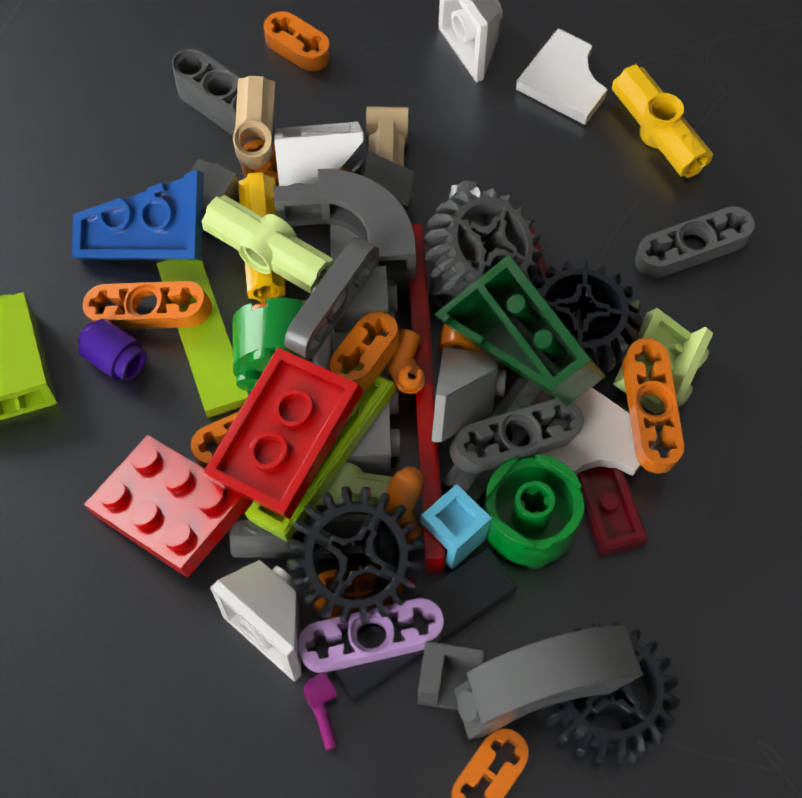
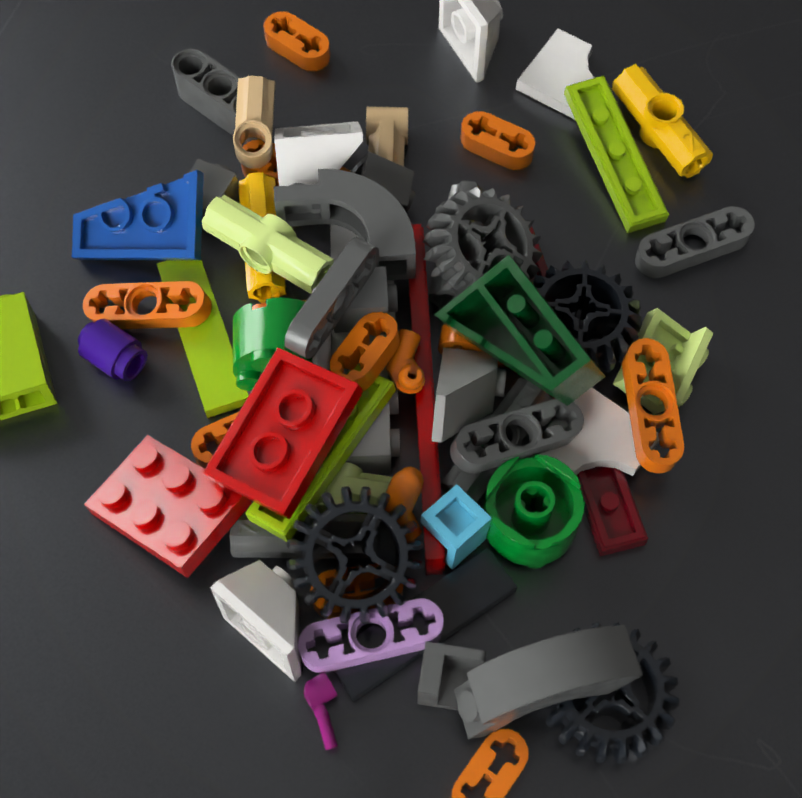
(497, 140): none -> orange beam
(616, 154): none -> lime tile

